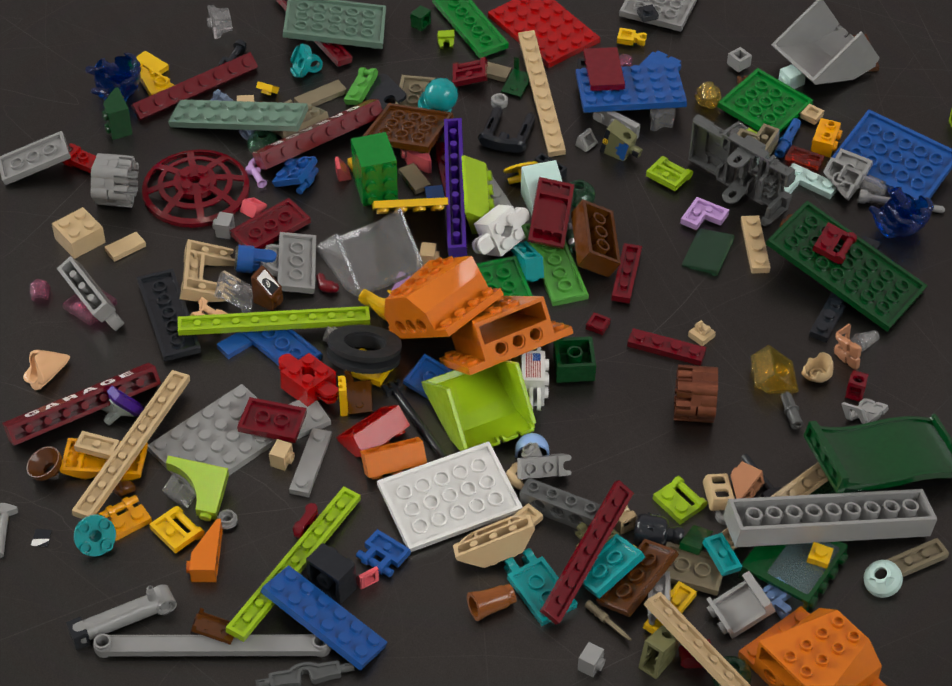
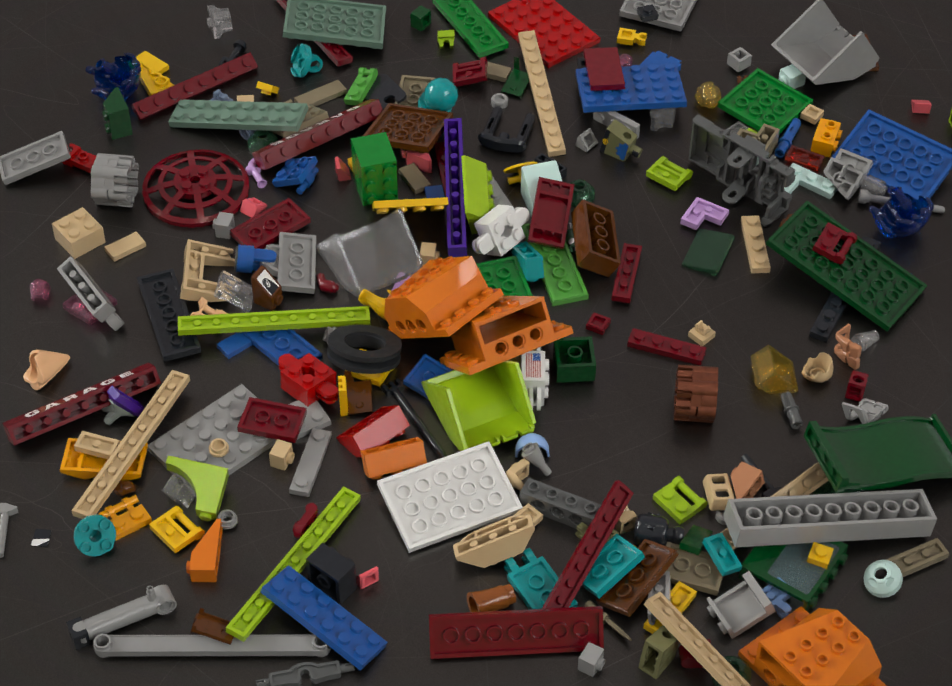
(41, 461): reddish brown piece -> none
(218, 447): none -> tan plate
(385, 547): blue plate -> none
(515, 632): none -> dark red plate
(542, 466): light grey plate -> none
(921, 106): none -> coral slope

